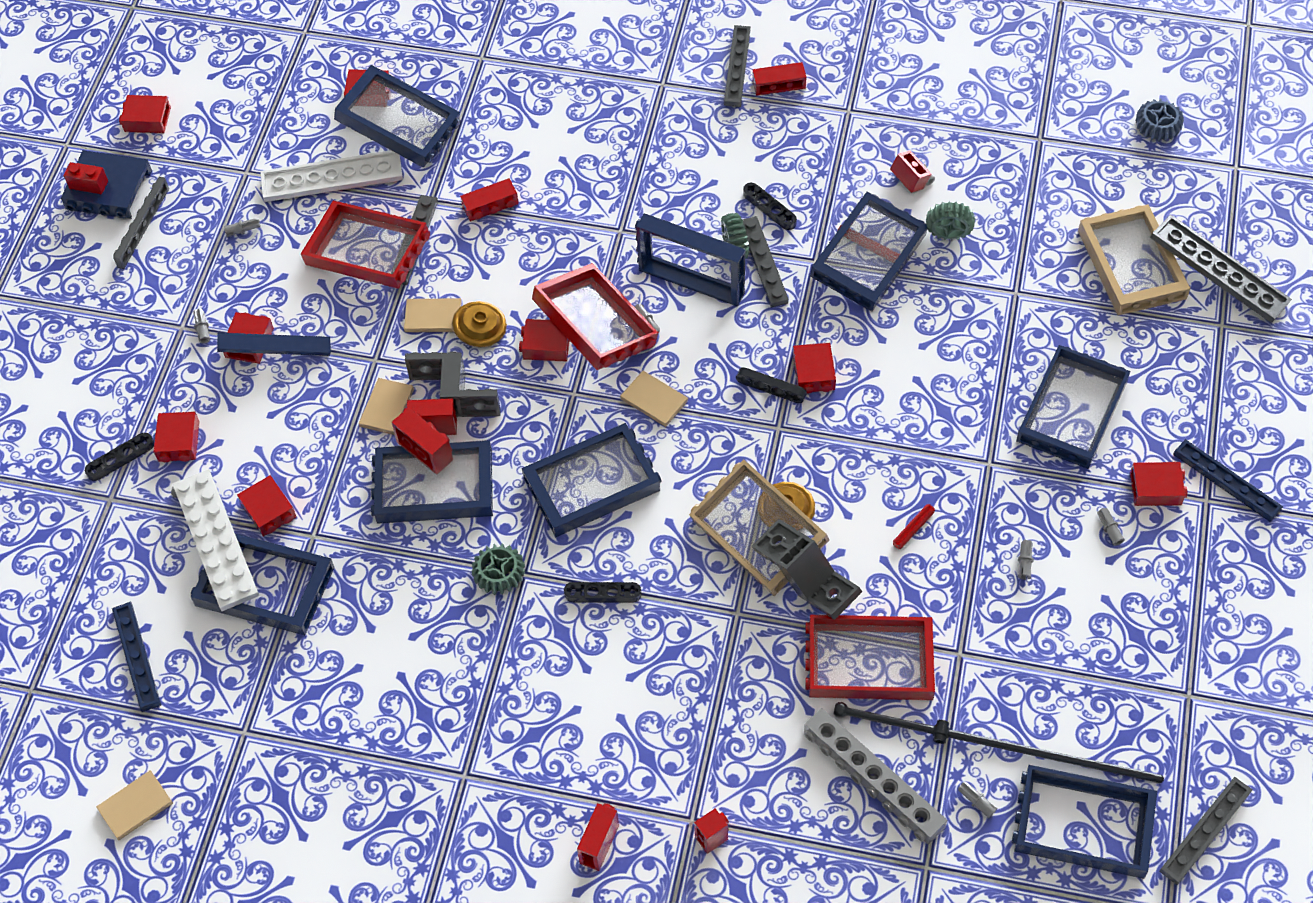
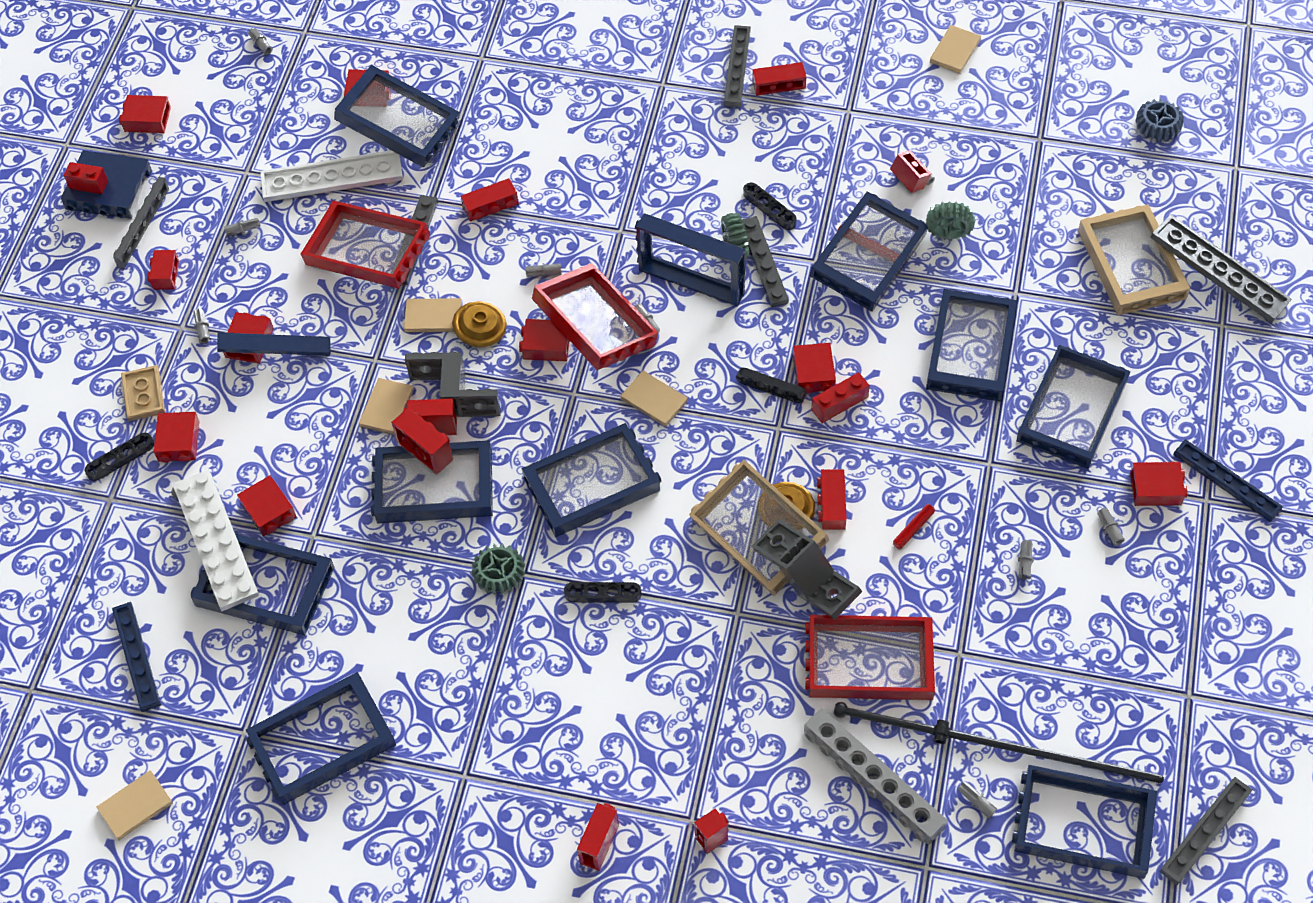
(143, 393): none -> tan tile
(163, 269): none -> red brick
(260, 41): none -> light grey axle
(336, 767): none -> dark blue window
(543, 270): none -> light grey axle
(832, 499): none -> red brick
(840, 397): none -> red brick
(955, 49): none -> tan tile
(971, 345): none -> window

